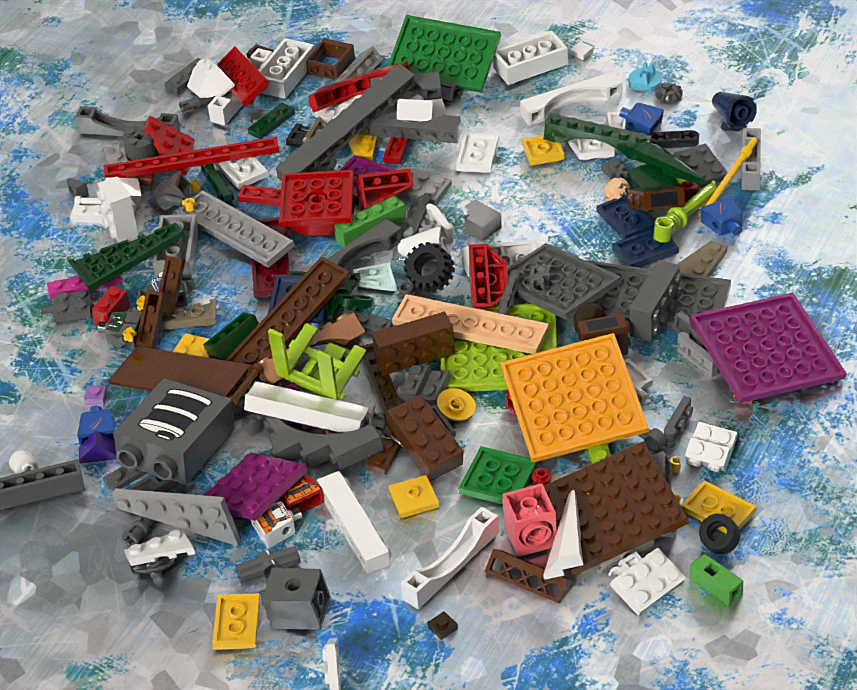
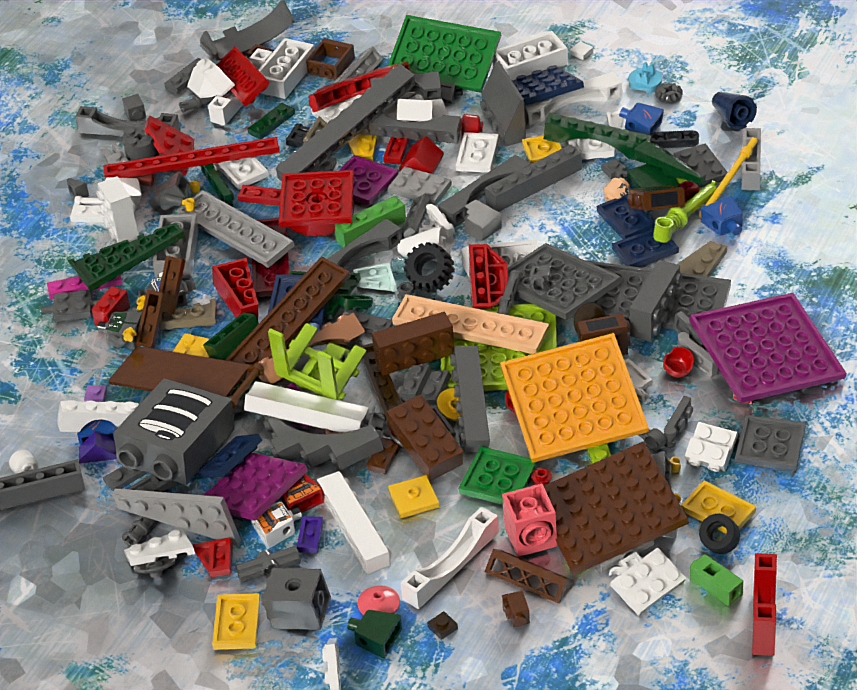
(76, 414): none -> white arch
(134, 107): none -> dark grey brick
(215, 556): none -> red wing
(230, 456): none -> dark blue plate
(236, 286): none -> red wedge
(258, 33): none -> dark grey piece
(310, 534): none -> dark purple plate
(376, 631): none -> dark green torso
(379, 599): none -> coral dish
(380, 186): red wedge -> none
(423, 156): none -> red slope
(454, 206): none -> dark grey arch
(470, 398): none -> dark grey brick
(471, 124): none -> red head
(504, 106): none -> dark grey slope
(516, 608): none -> reddish brown brick
(533, 178): none -> dark grey brick
(546, 84): none -> dark blue plate
(566, 547): white wedge -> none
(678, 362): none -> red hair
(764, 604): none -> red arch
(770, 443): none -> dark grey plate

